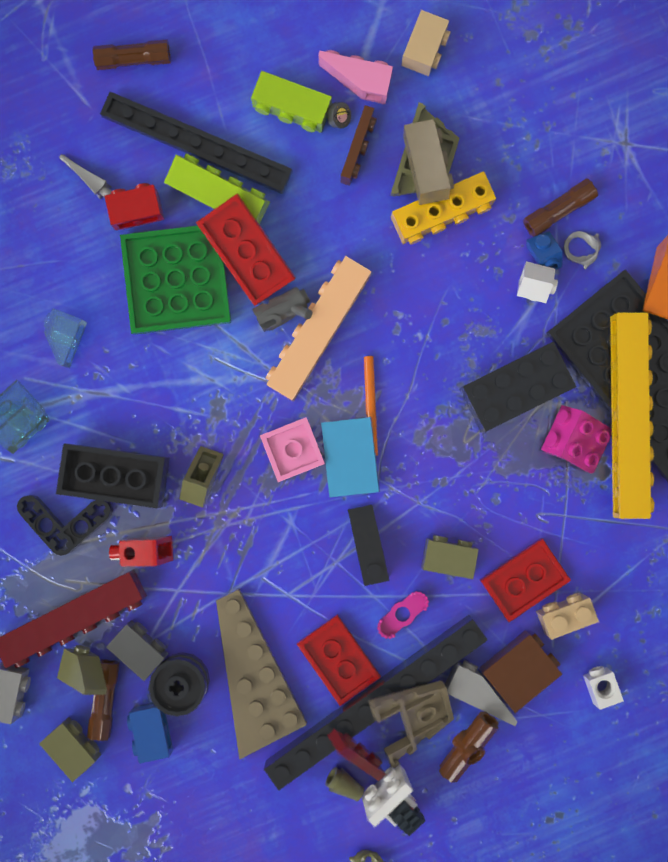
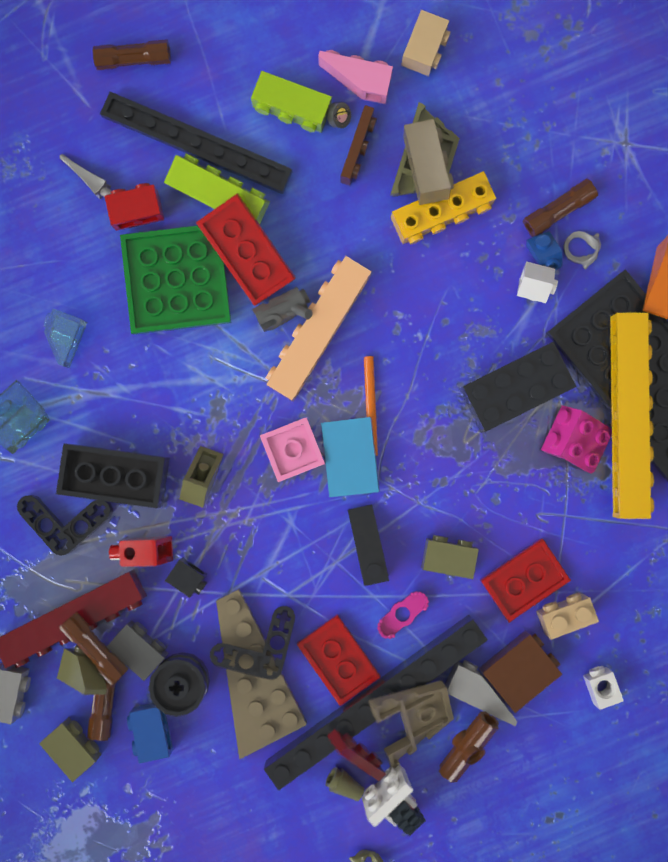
(80, 633): none -> reddish brown axle
(187, 578): none -> black brick
(260, 659): none -> black beam

